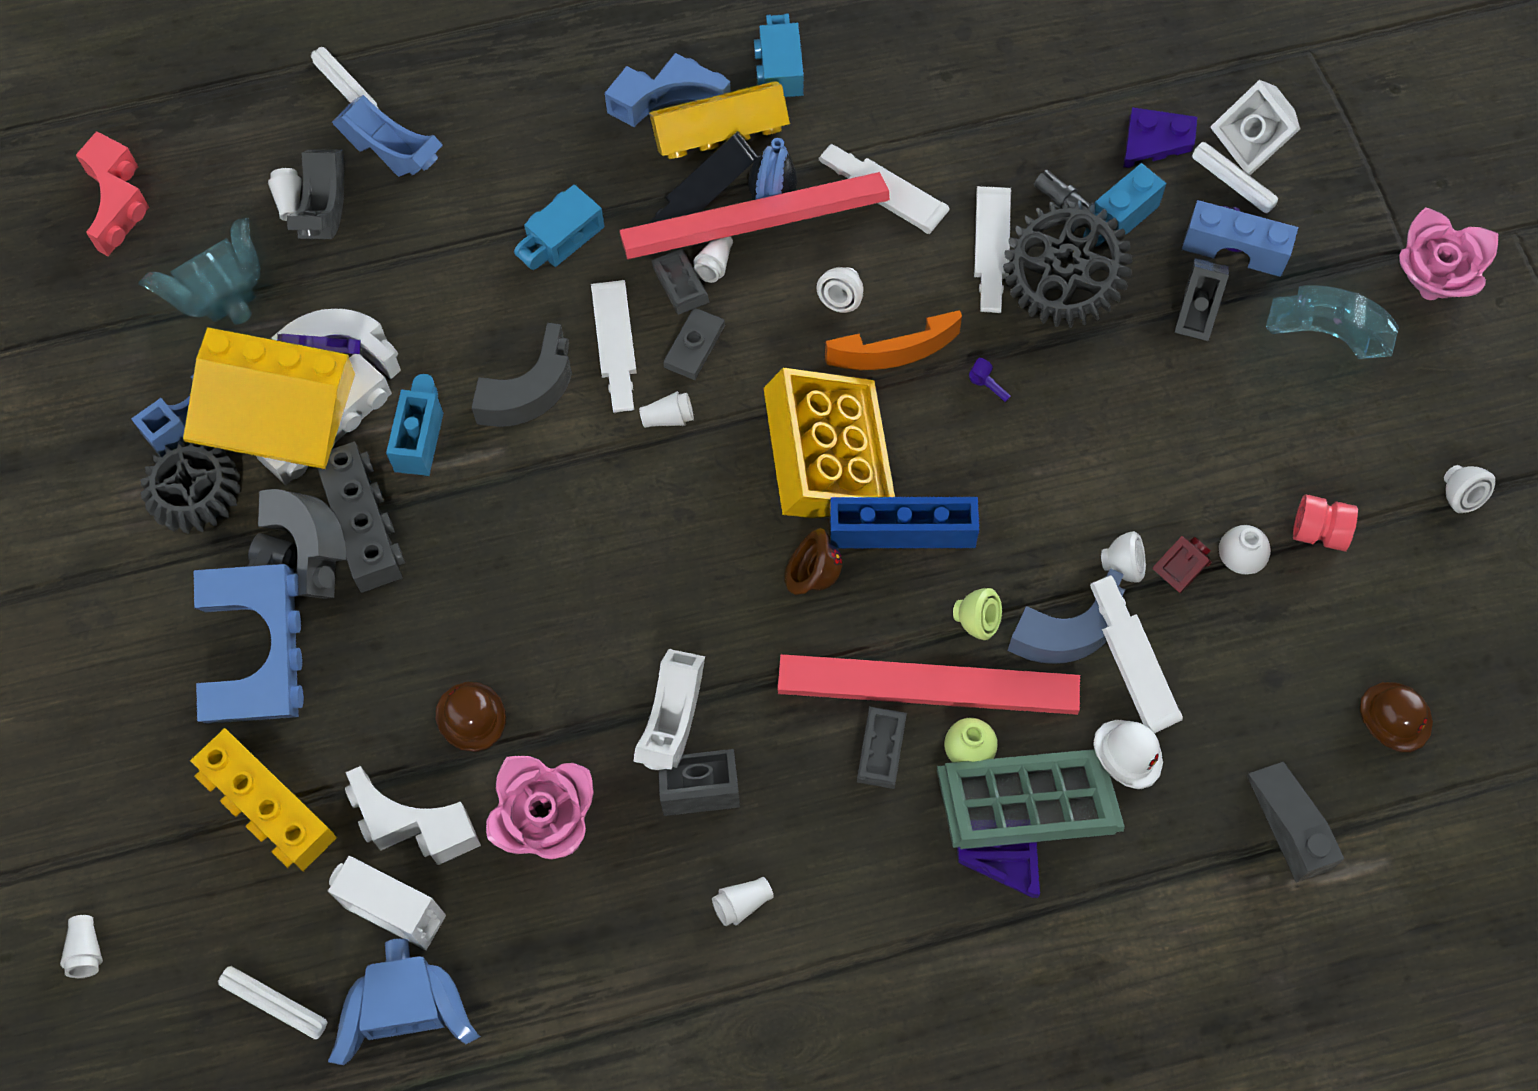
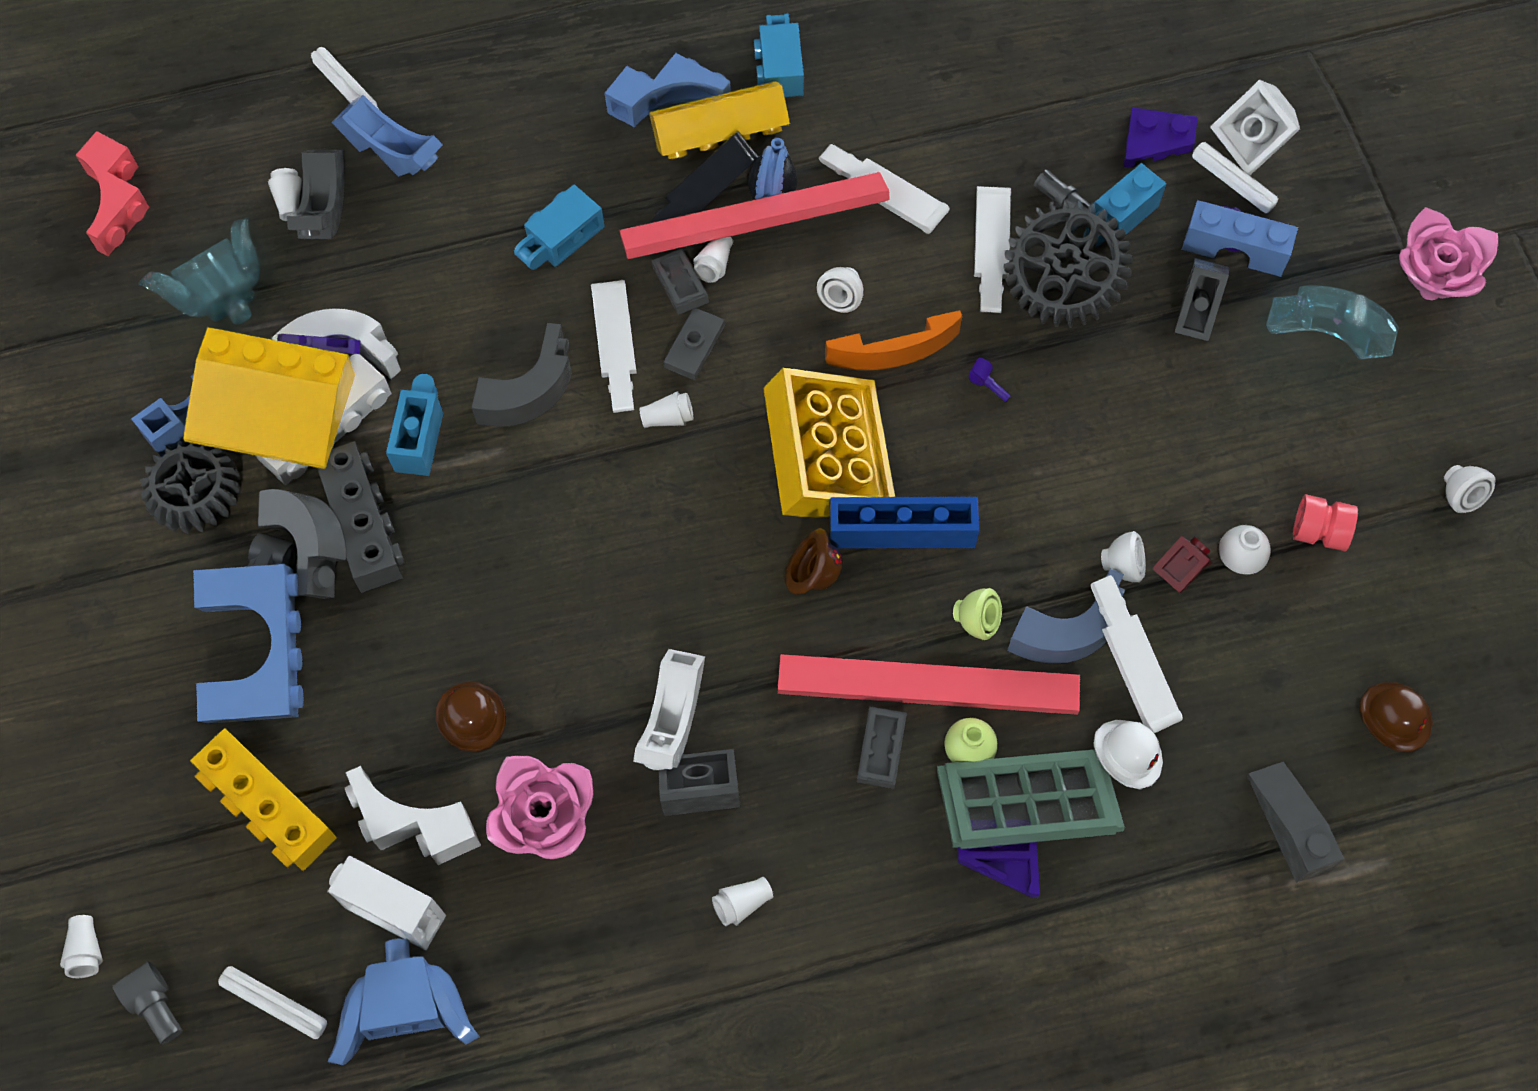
(145, 994): none -> dark grey pin

